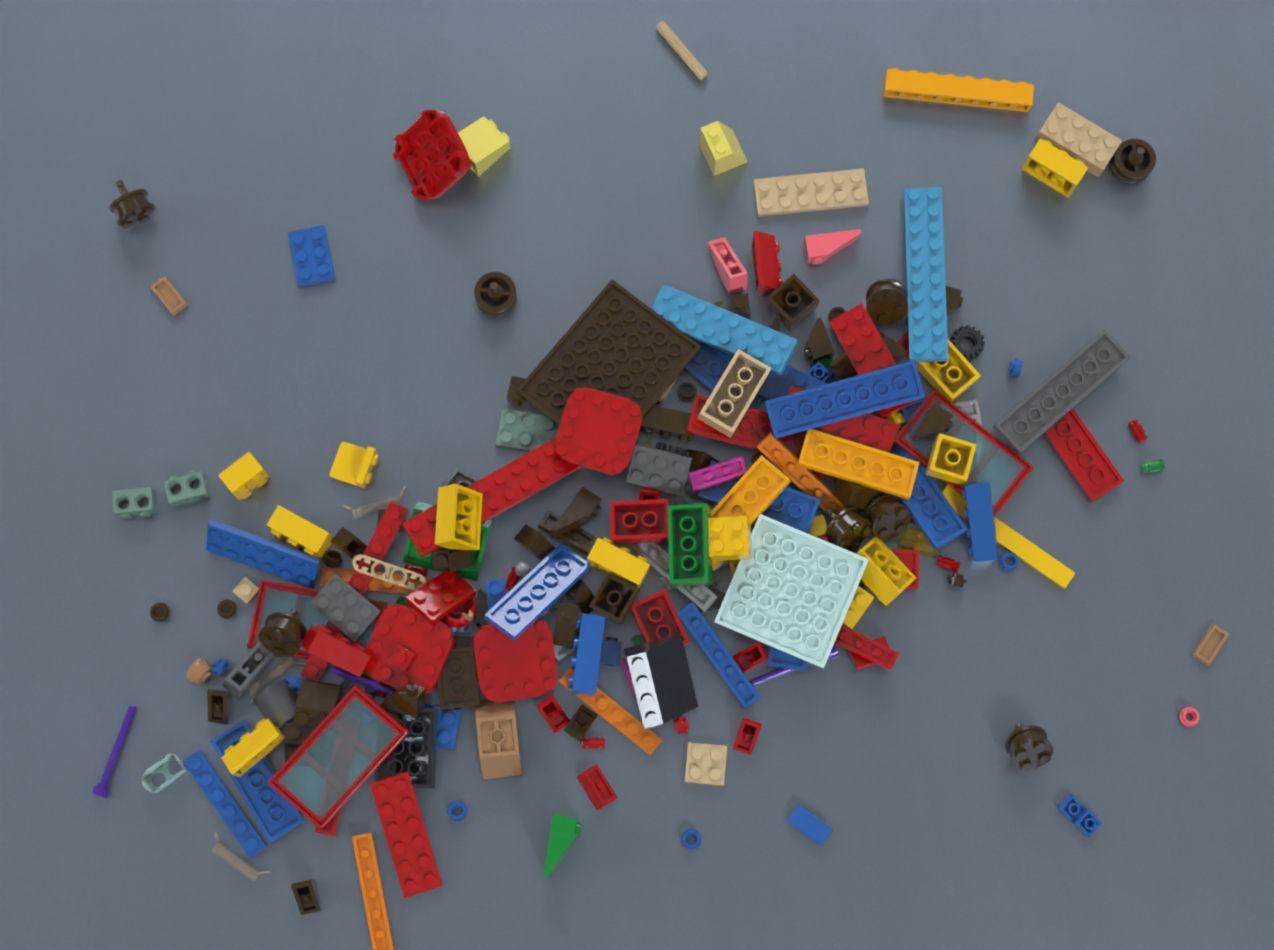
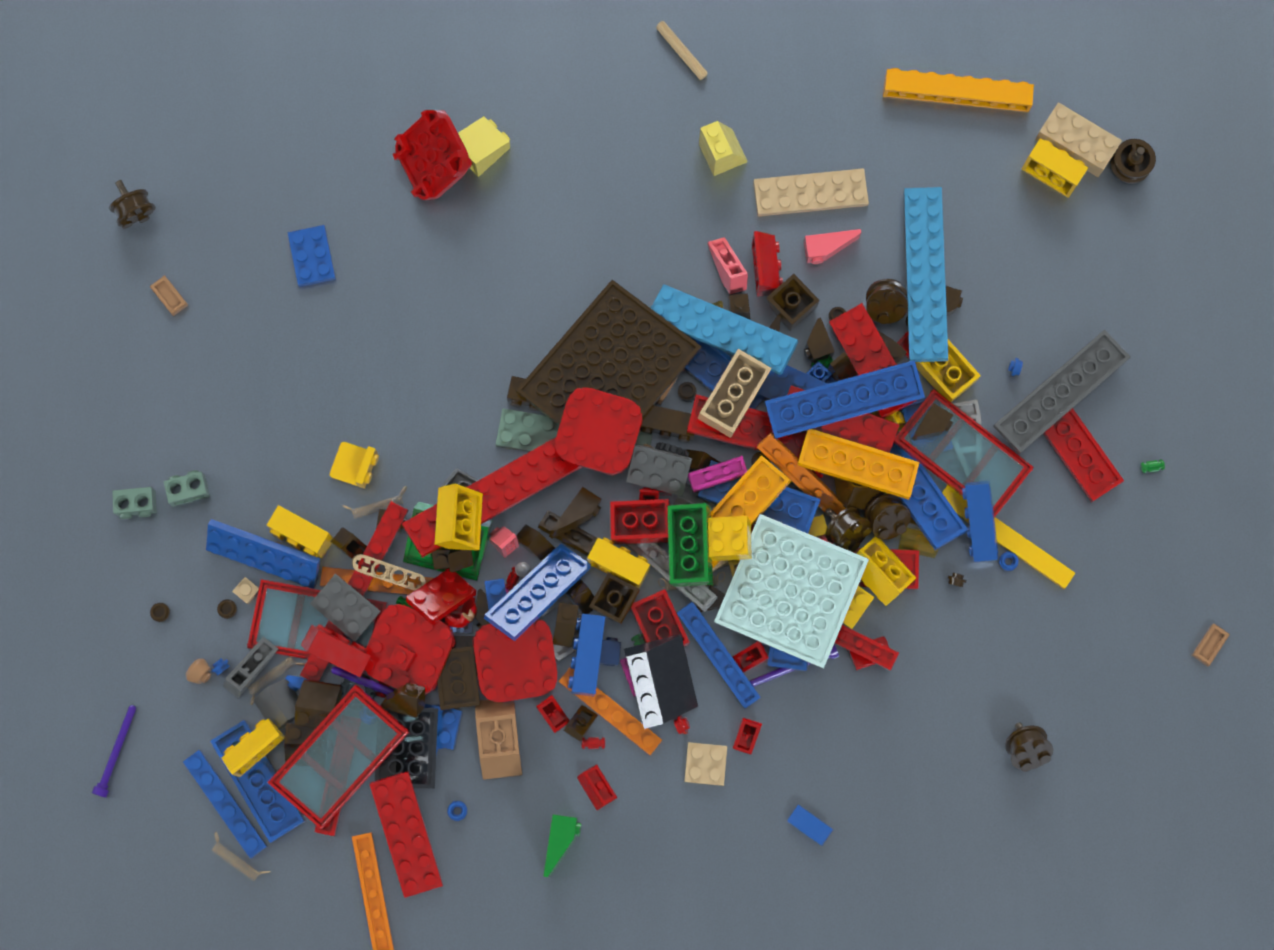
(156, 768): light aqua piece -> none
(219, 706): dark brown slope -> none
(244, 476): yellow brick -> none
(283, 633): dark brown wheel -> none
(306, 896): dark brown slope -> none
(332, 558): dark brown plate -> none
(418, 569): red piece -> none
(495, 294): dark brown wheel -> none
(504, 541): none -> coral slope
(695, 844): blue plate -> none
(947, 563): red piece -> none
(951, 459): yellow brick -> none
(972, 334): black tyre -> none
(1079, 815): blue slope -> none
(1138, 430): red piece -> none
(1193, 712): coral plate -> none

